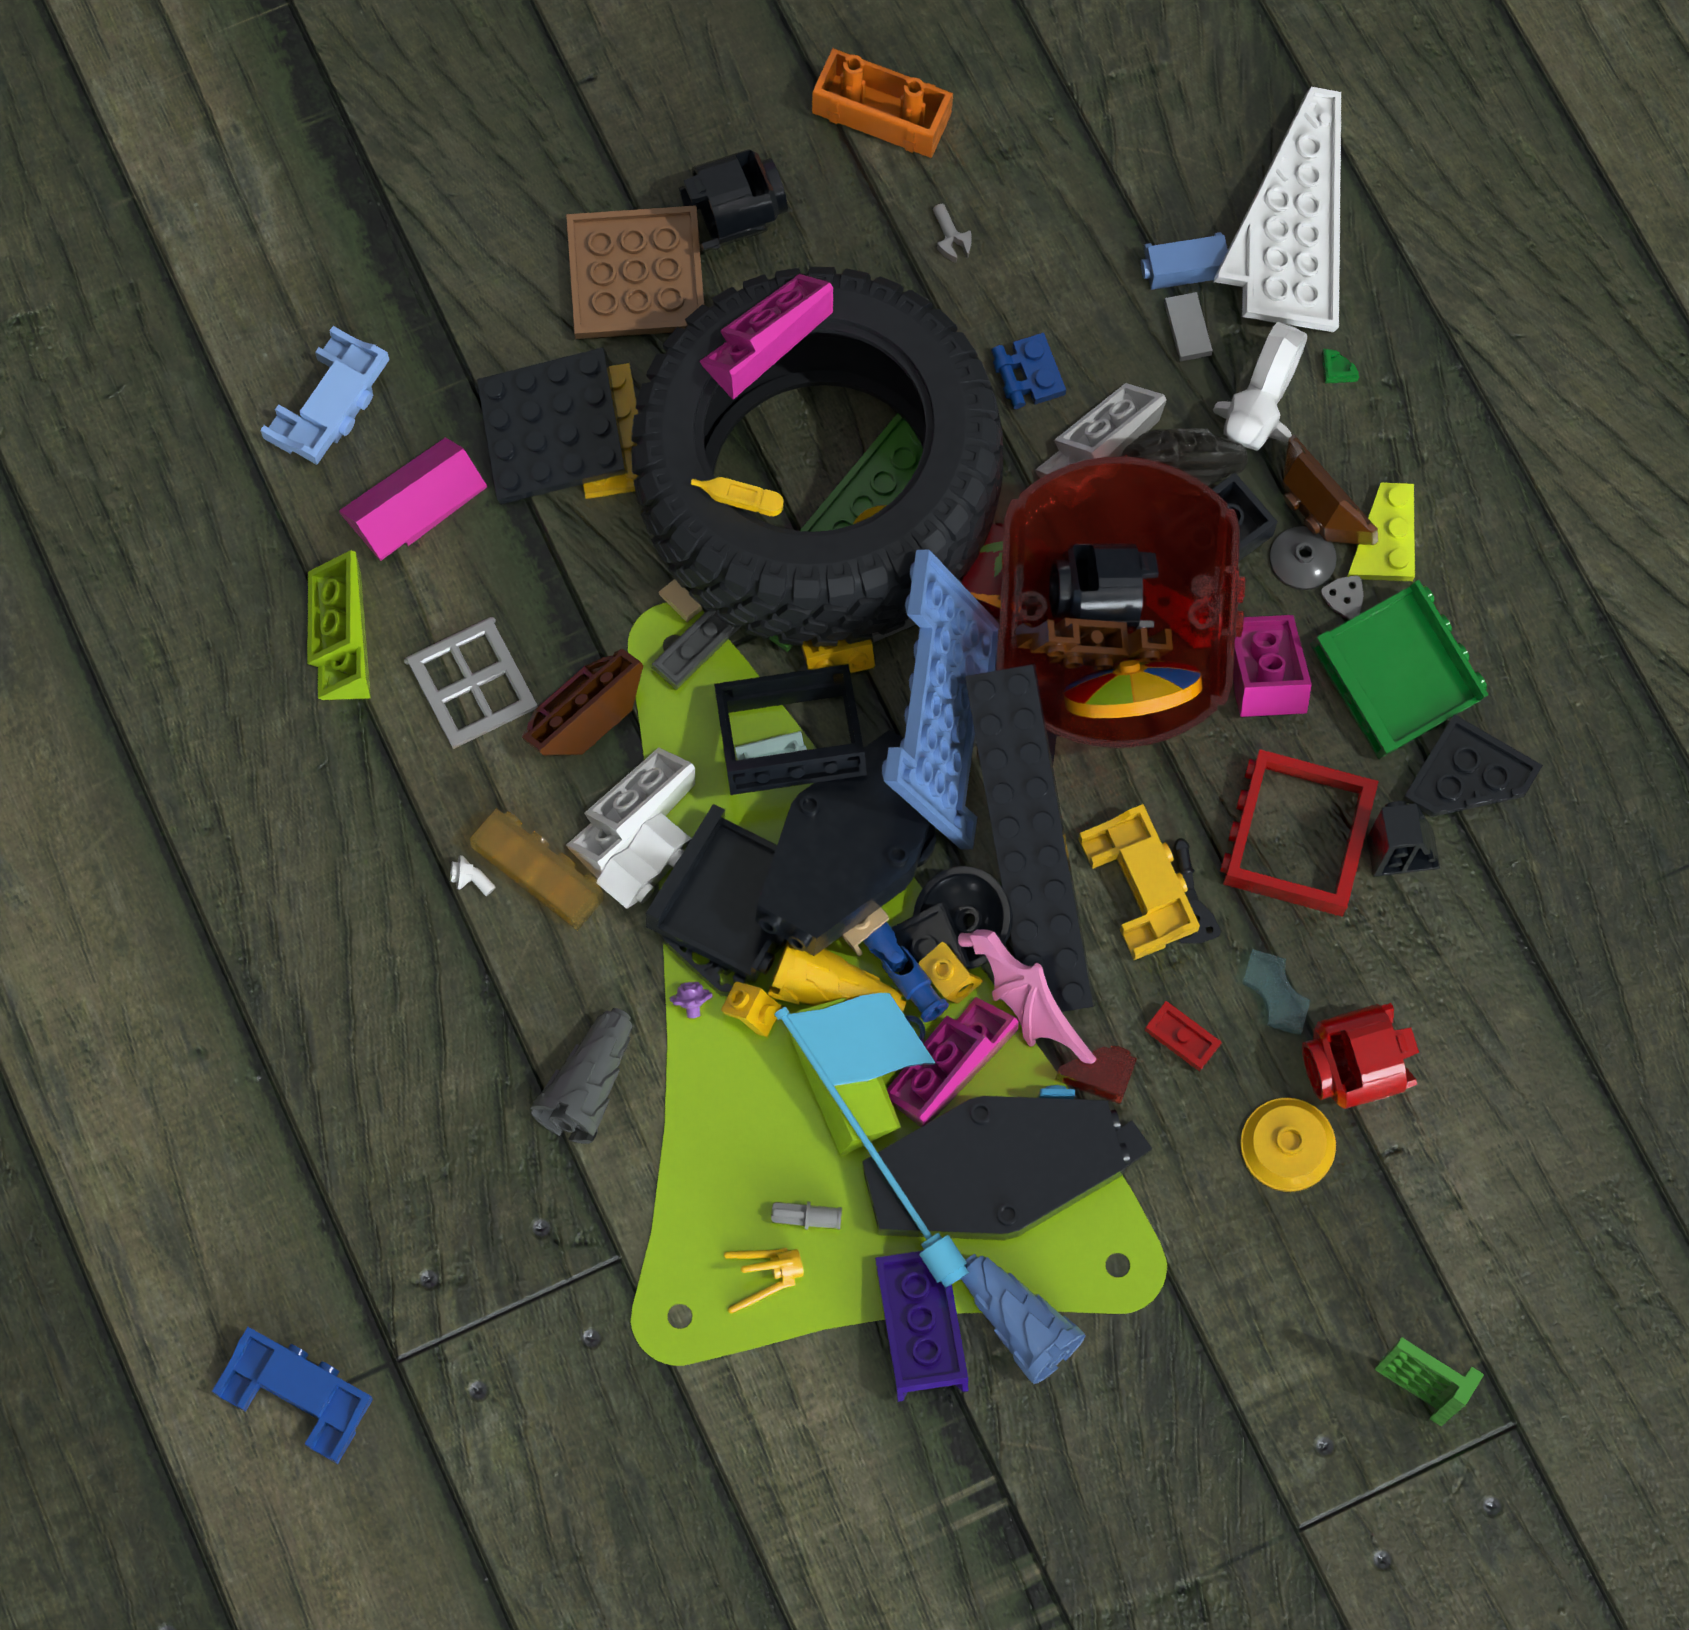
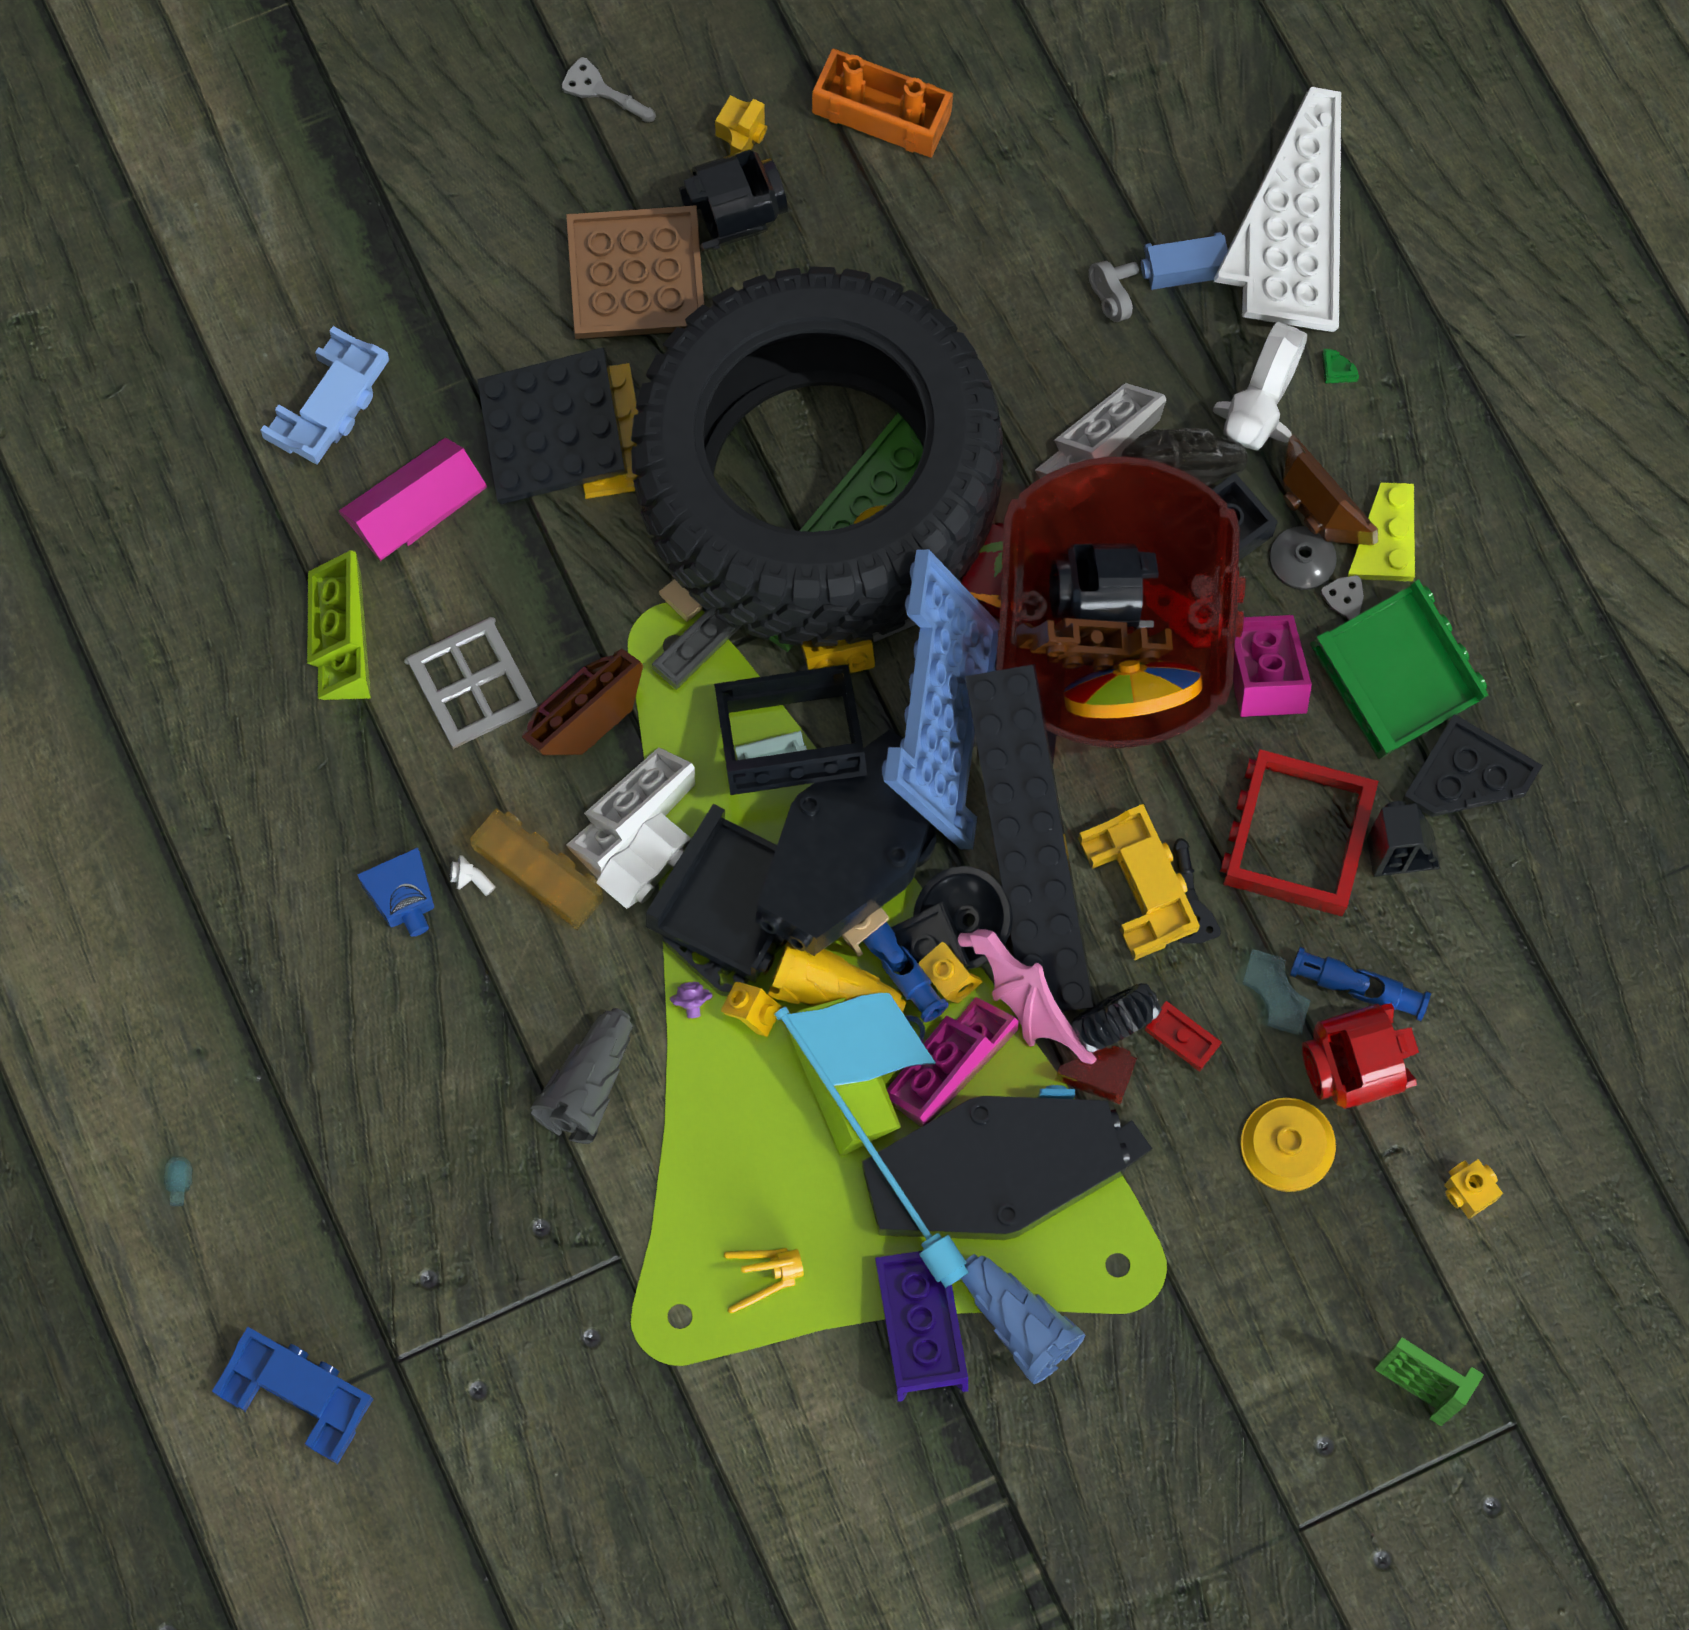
(178, 1179): none -> clear light blue cylinder
(400, 891): none -> blue torso
(600, 89): none -> light grey piece
(741, 124): none -> yellow brick
(742, 495): yellow piece -> none
(768, 332): dark pink slope -> none
(806, 1215): light grey axle -> none
(951, 235): light grey bar -> none
(1037, 366): blue plate -> none
(1106, 284): none -> light grey piece
(1116, 1017): none -> black gear
(1188, 326): light grey tile -> none
(1338, 976): none -> blue piece
(1474, 1198): none -> yellow brick

